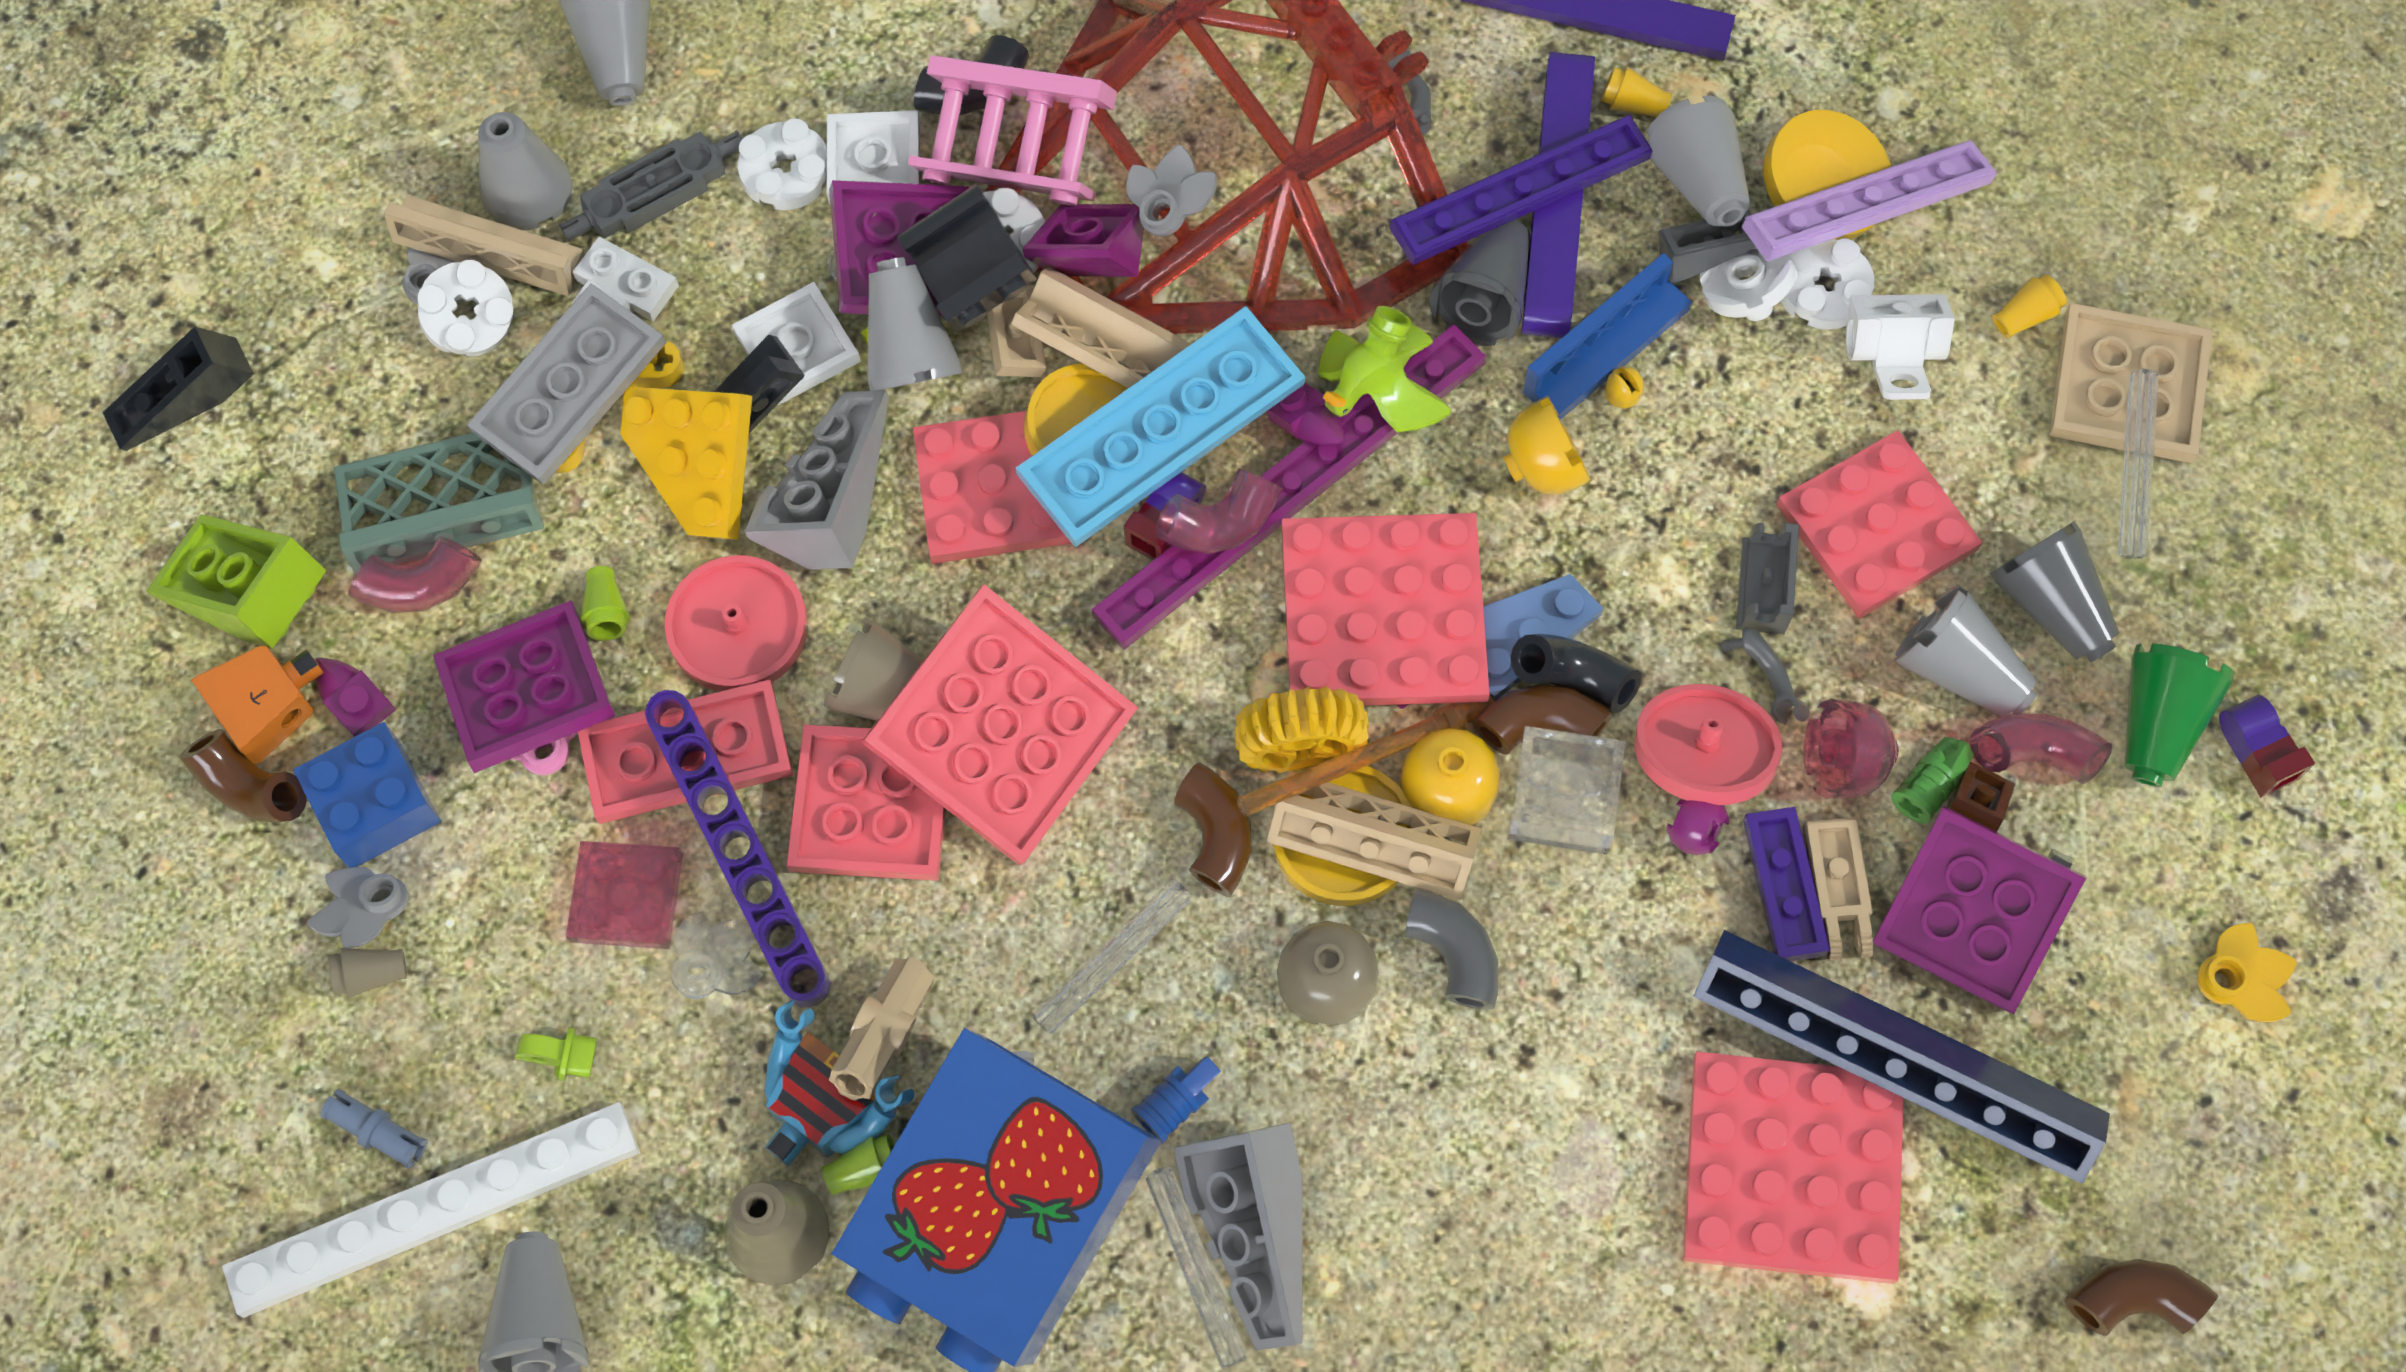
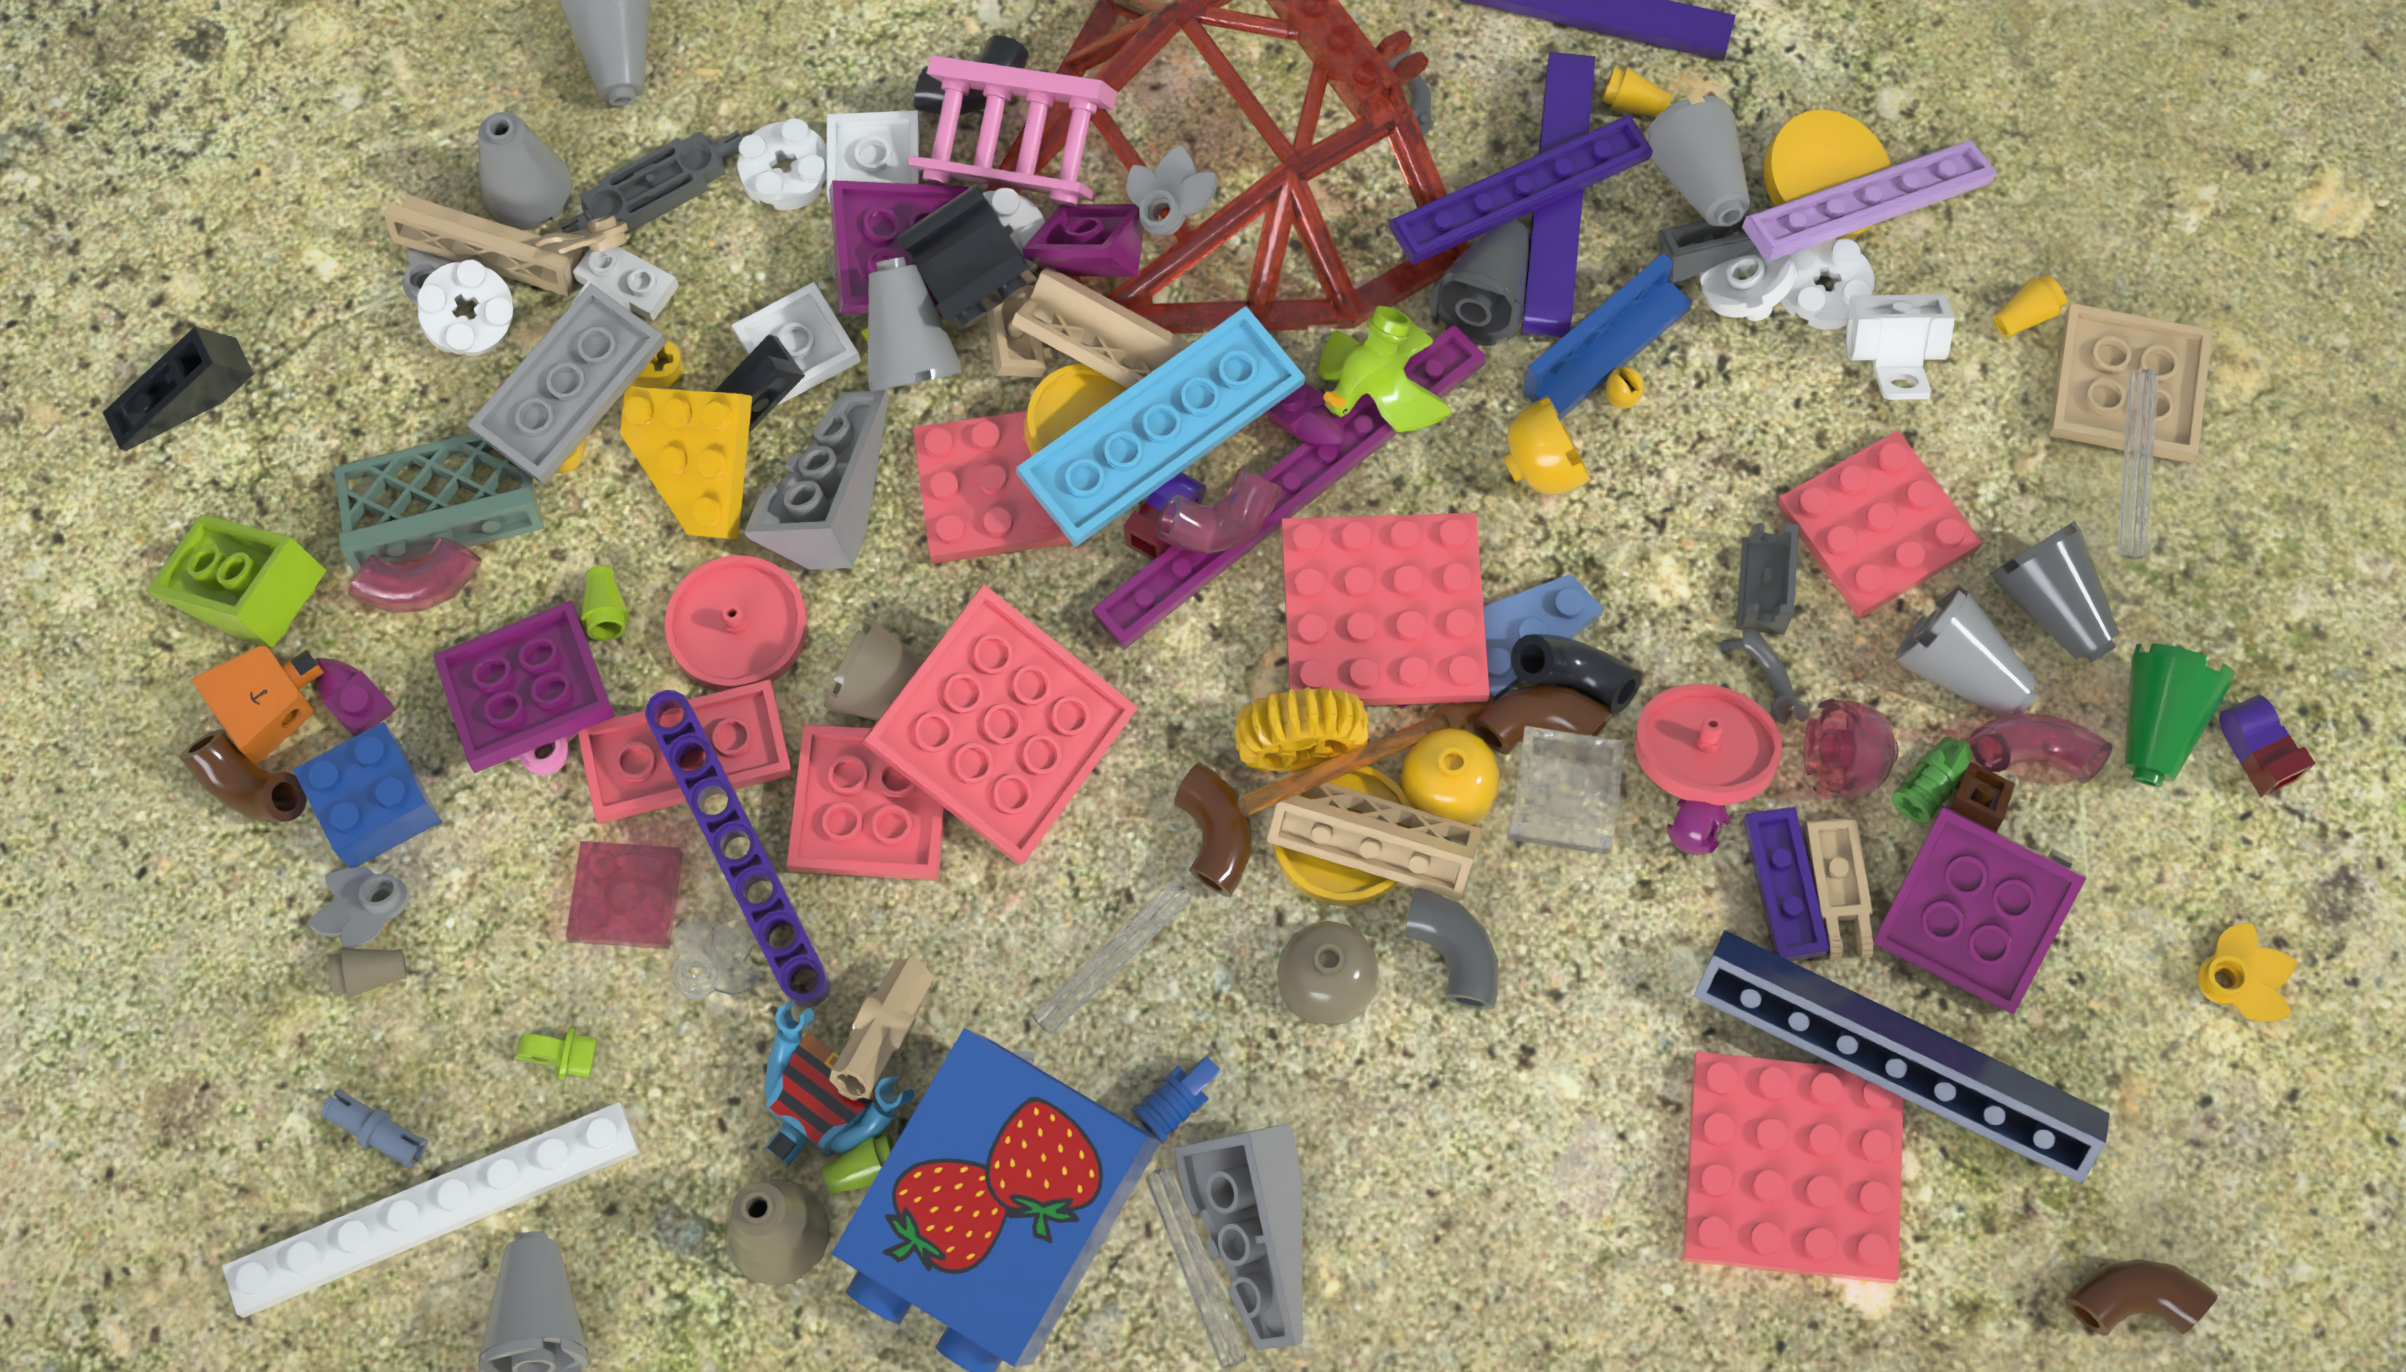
(601, 235): none -> tan plate

